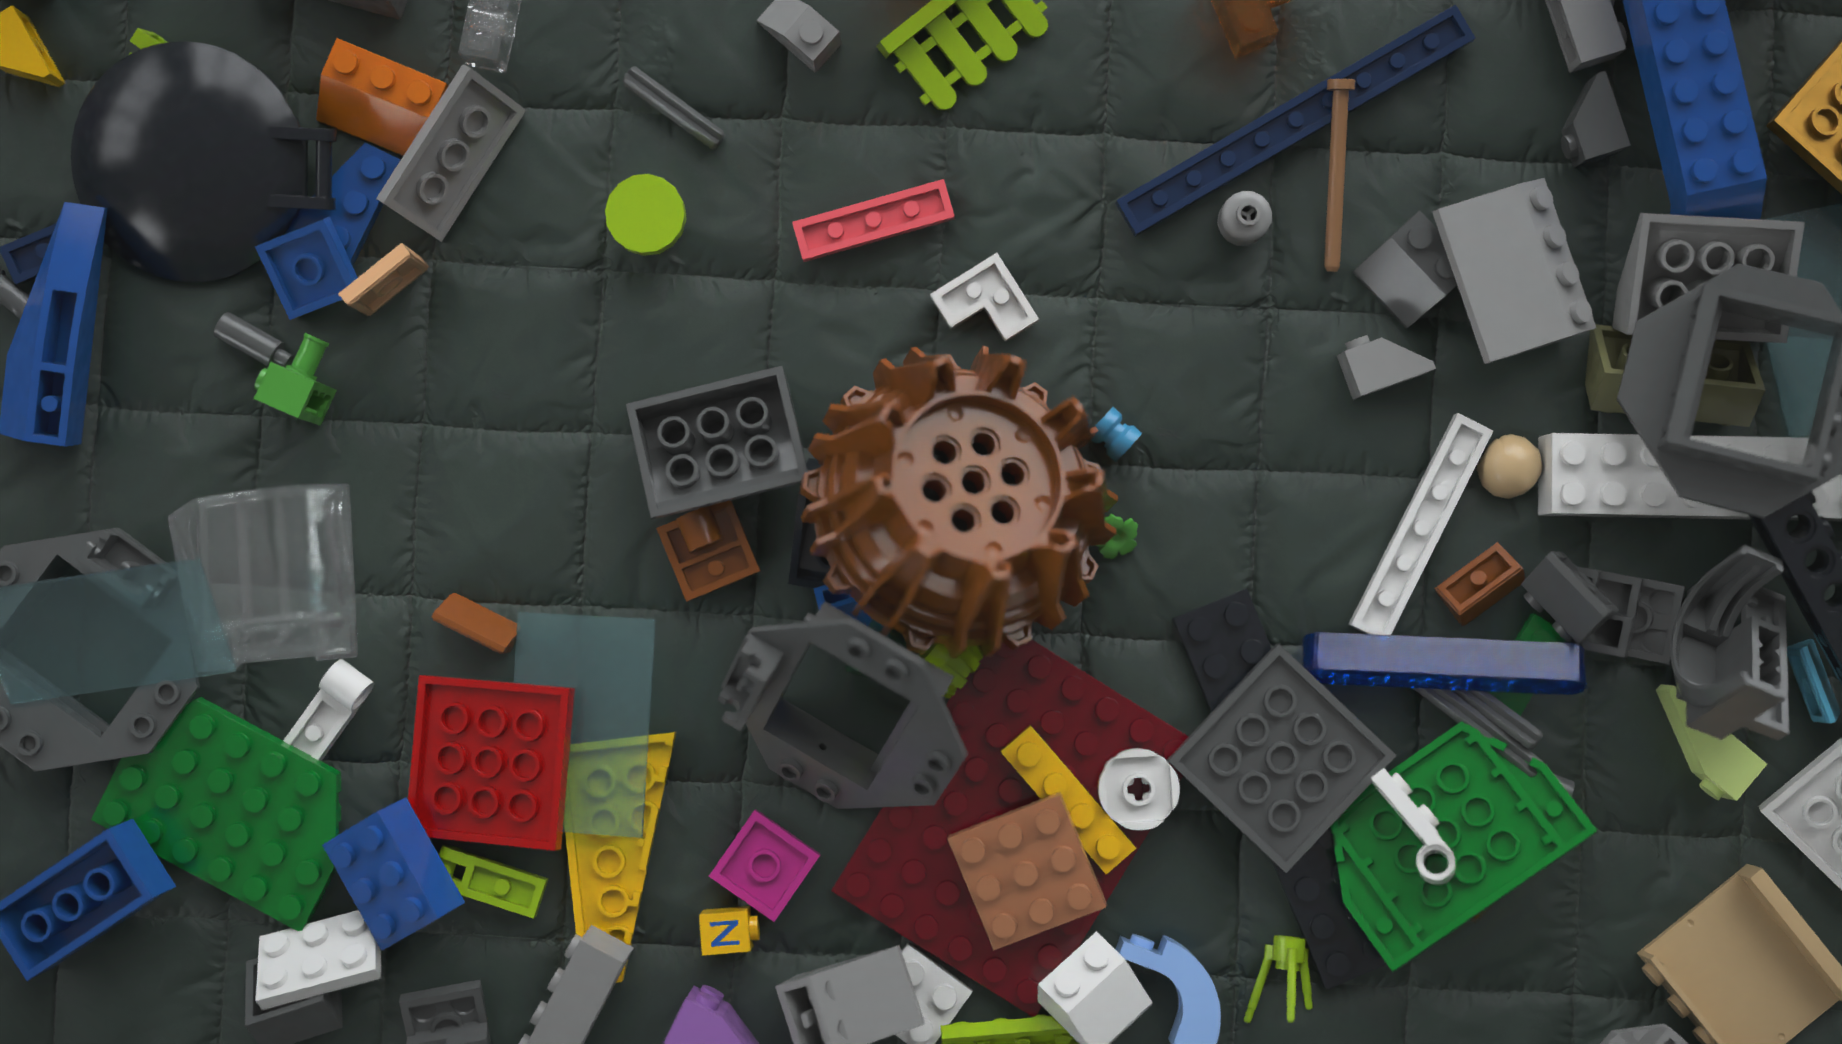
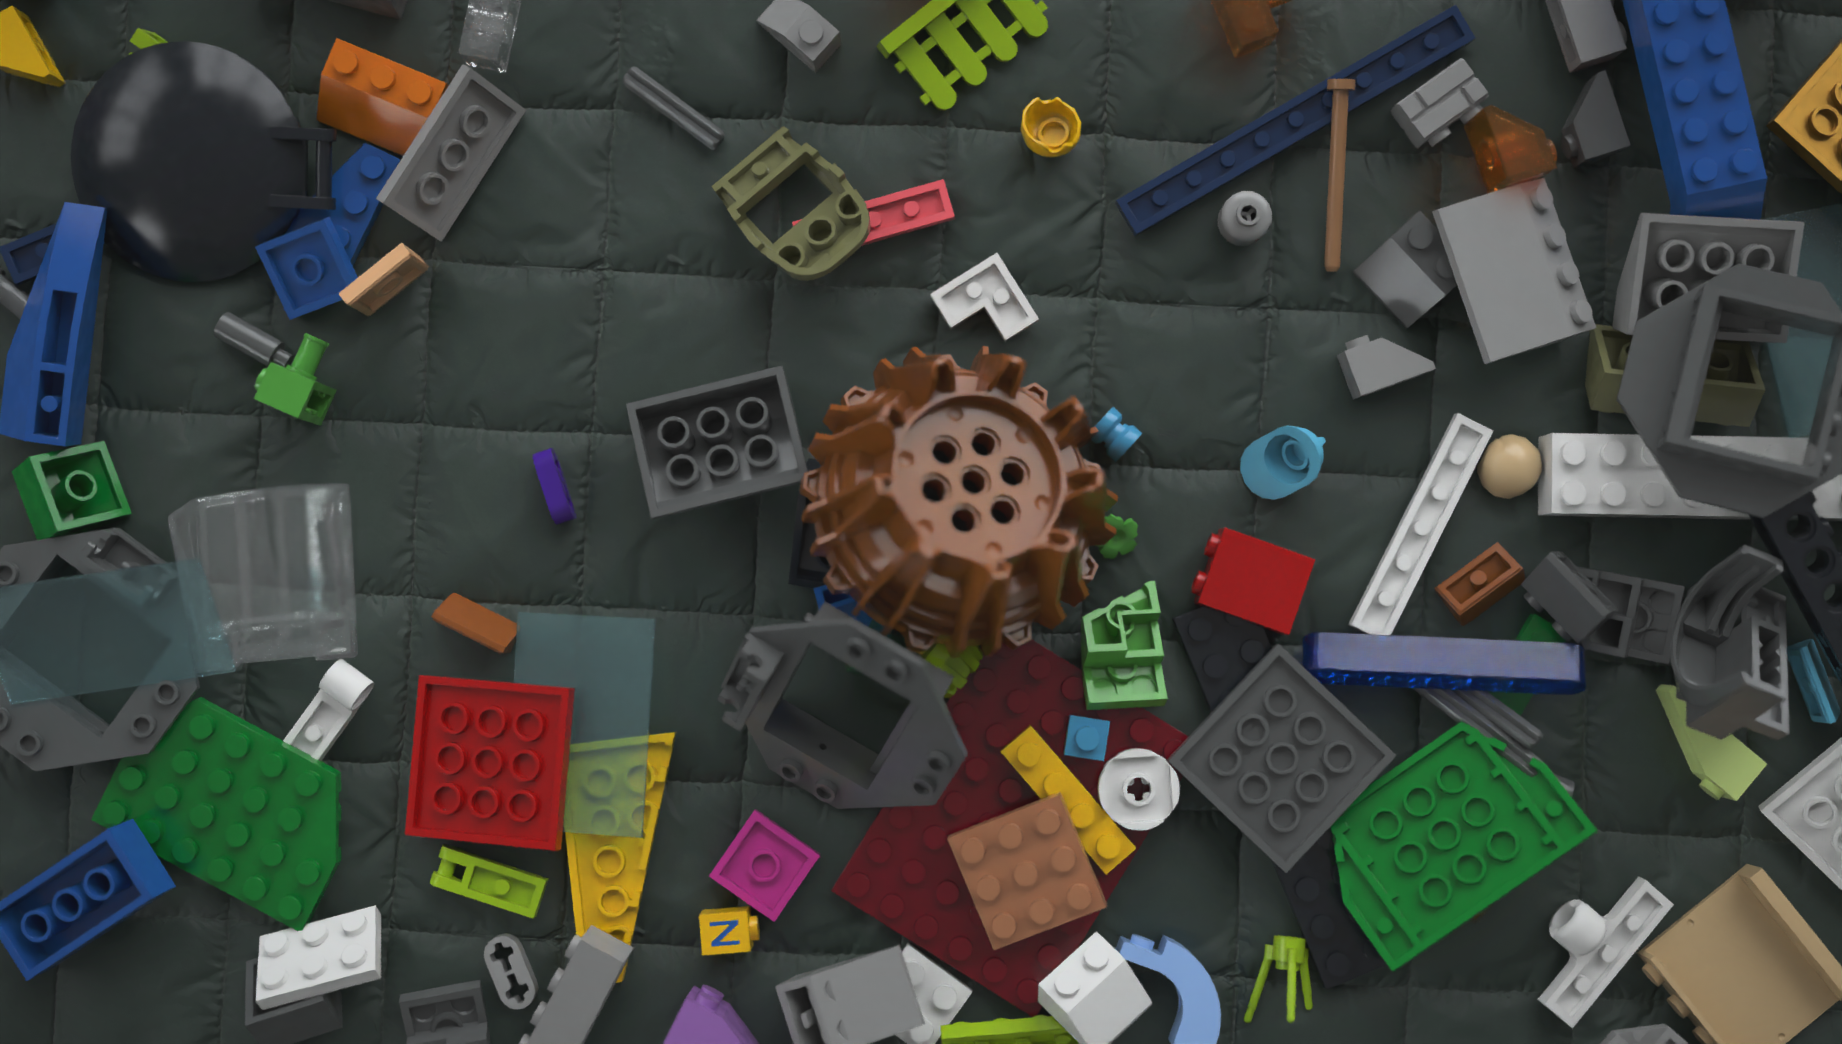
(71, 490): none -> green slope
(393, 873): blue brick -> none
(502, 975): none -> light grey beam
(554, 486): none -> dark purple beam
(645, 214): lime piece -> none
(708, 549): dark orange plate -> none
(824, 235): none -> olive slope
(1050, 127): none -> yellow hair
(1086, 737): none -> dark azure plate
(1124, 653): none -> bright green slope
(1252, 580): none -> red panel
(1282, 462): none -> medium azure piece
(1419, 820): white plate -> none
(1439, 103): none -> light grey brick
(1508, 149): none -> clear orange slope
(1599, 946): none -> white plate

